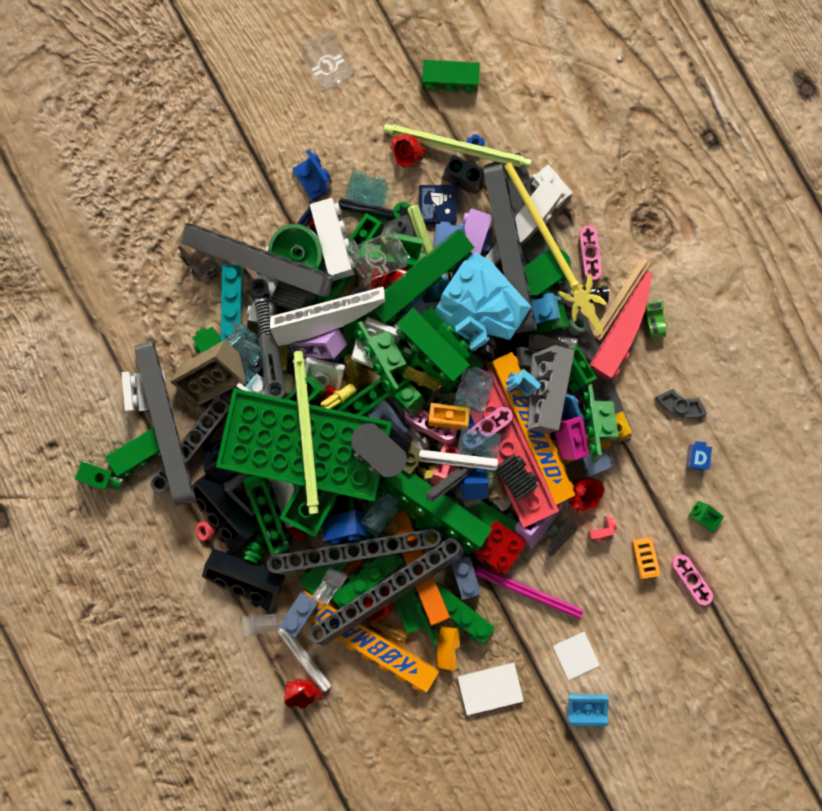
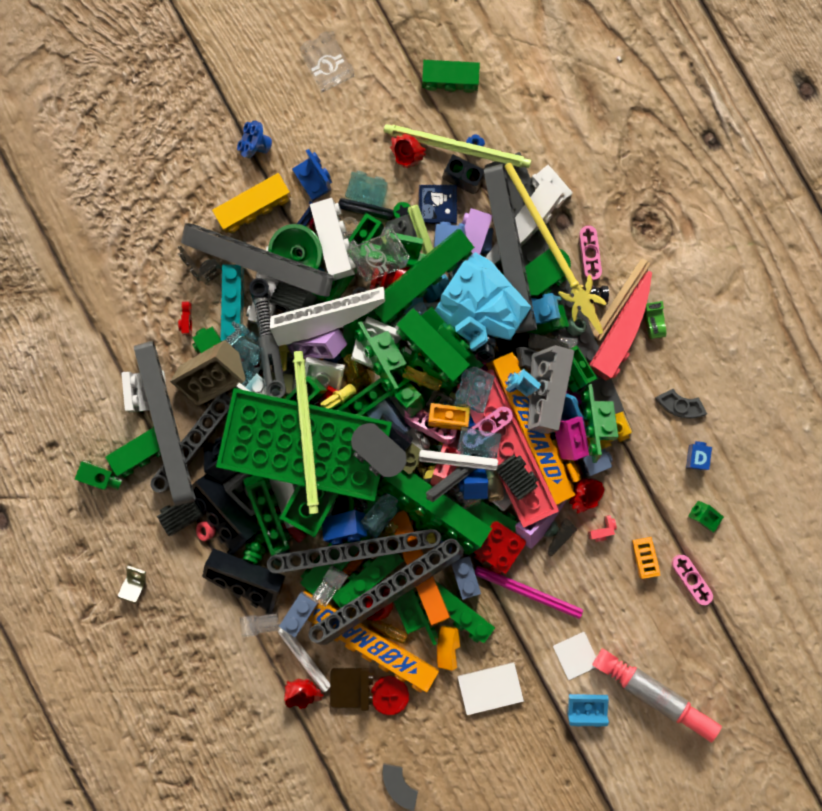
(132, 585): none -> bracket
(178, 517): none -> pearl dark grey brick
(185, 323): none -> red plate
(252, 203): none -> yellow brick
(254, 140): none -> blue plate
(351, 688): none -> dark brown bracket
(390, 695): none -> red tile
(398, 788): none -> dark grey tile
(573, 471): none -> light orange slope
(657, 695): none -> piece

